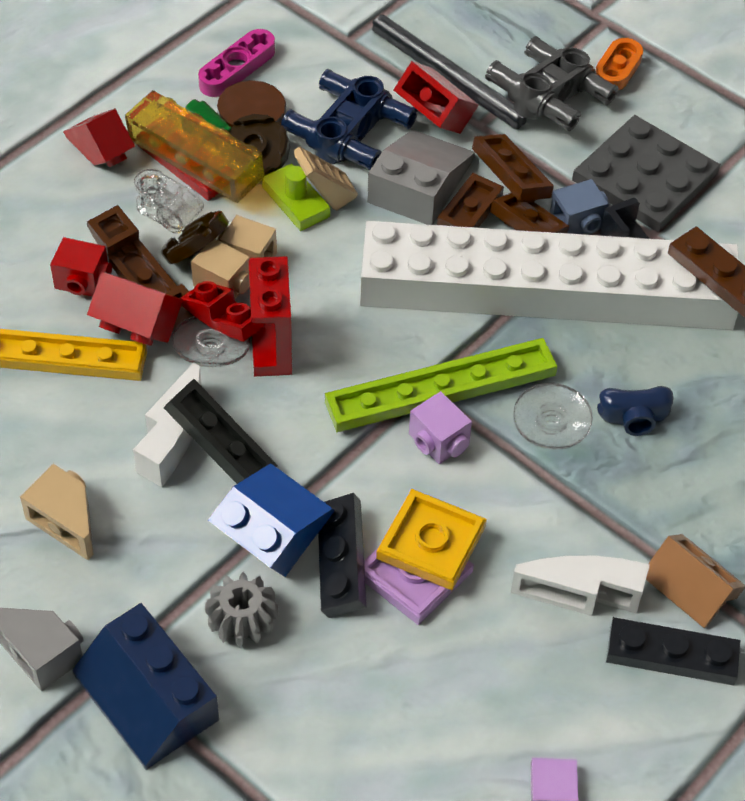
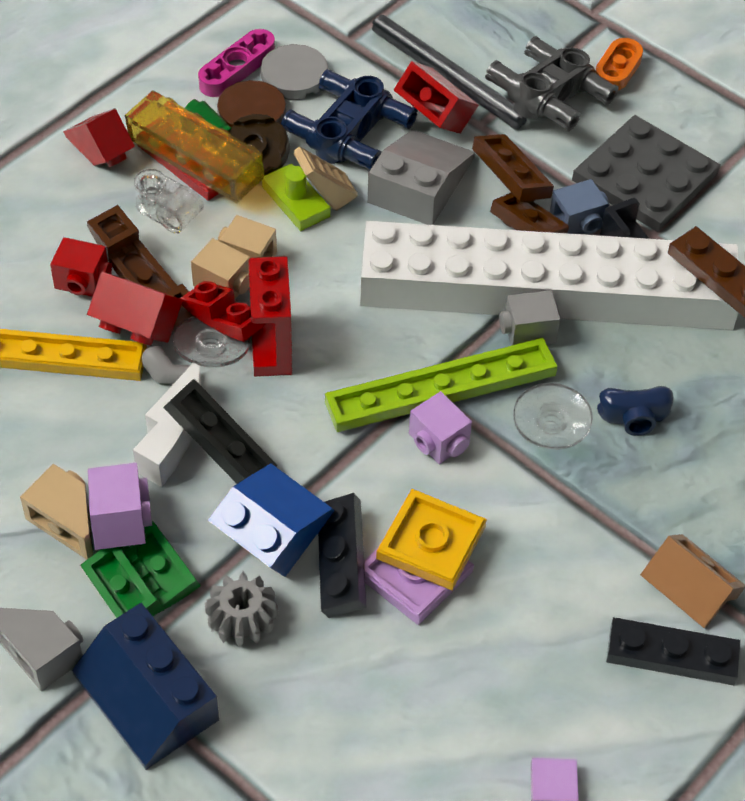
(118, 505): none -> lavender brick
(141, 574): none -> green slope
(160, 366): none -> light grey arm
(194, 237): dark brown tile -> none
(294, 70): none -> light grey tile
(471, 203): reddish brown plate -> none
(530, 317): none -> light grey brick
(582, 581): white slope -> none

